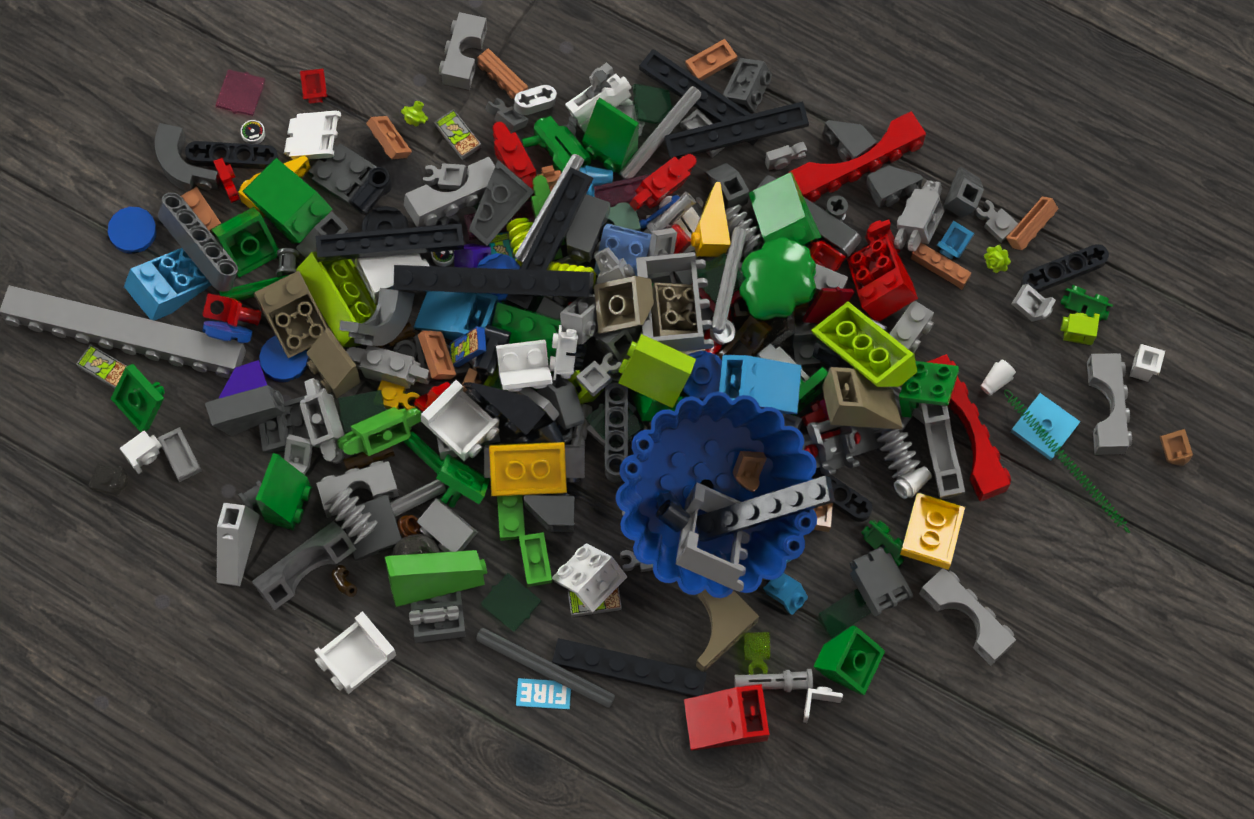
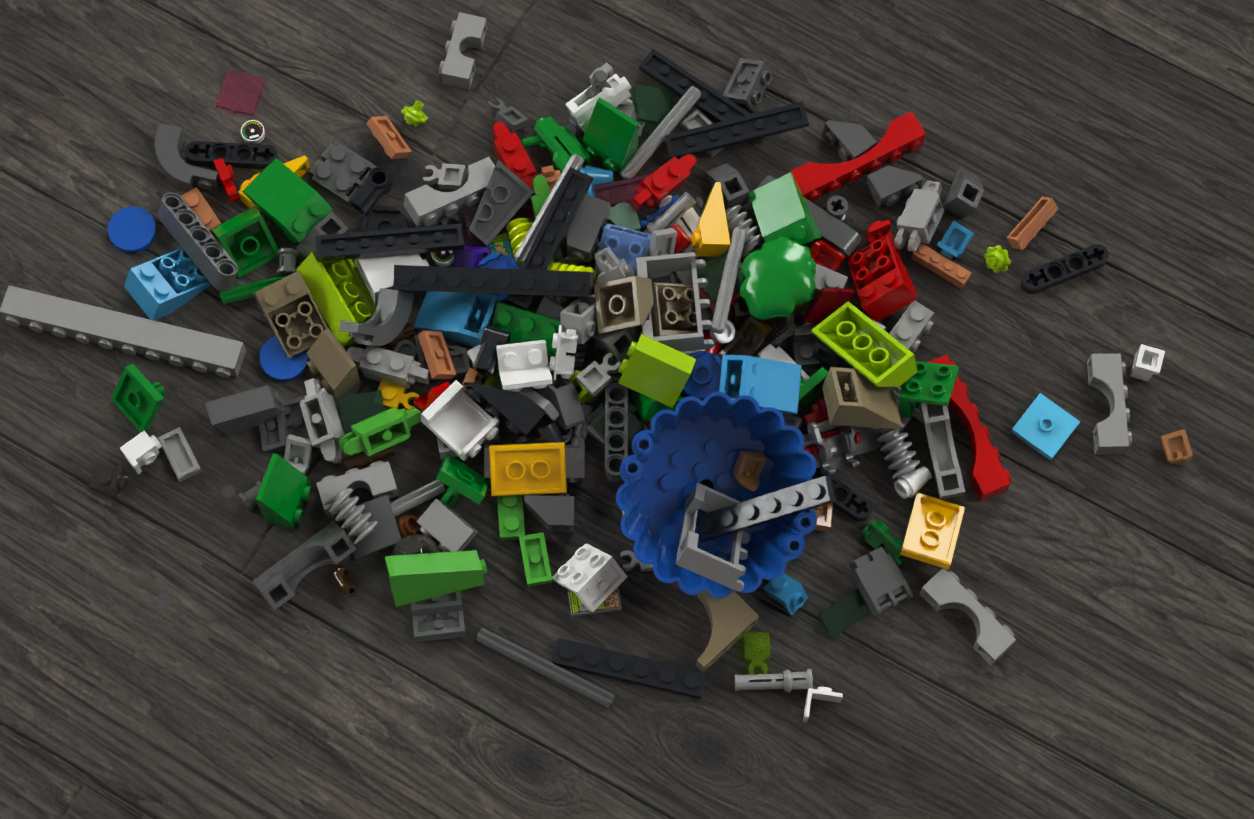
(101, 366): tile -> none
(226, 332): blue tile -> none
(232, 311): red bracket -> none
(234, 540): light grey slope -> none
(244, 379): dark purple slope -> none
(312, 135): white plate -> none
(313, 85): red bracket -> none
(355, 654): white panel -> none
(424, 452): green axle -> none
(433, 615): light grey axle -> none
(457, 134): tile -> none
(468, 346): tile -> none
(501, 73): nougat piece -> none
(510, 602): clear green piece -> none
(535, 100): light grey beam -> none
(542, 694): medium azure sticker -> none
(671, 512): black piece -> none
(711, 60): nougat plate -> none
(727, 718): red slope -> none
(782, 156): light grey plate -> none
(850, 659): green slope -> none
(998, 223): light grey plate -> none
(999, 375): white cone -> none
(1033, 304): light grey bracket -> none
(1068, 458): green piece -> none
(1077, 299): green hinge -> none
(1080, 328): lime brick -> none

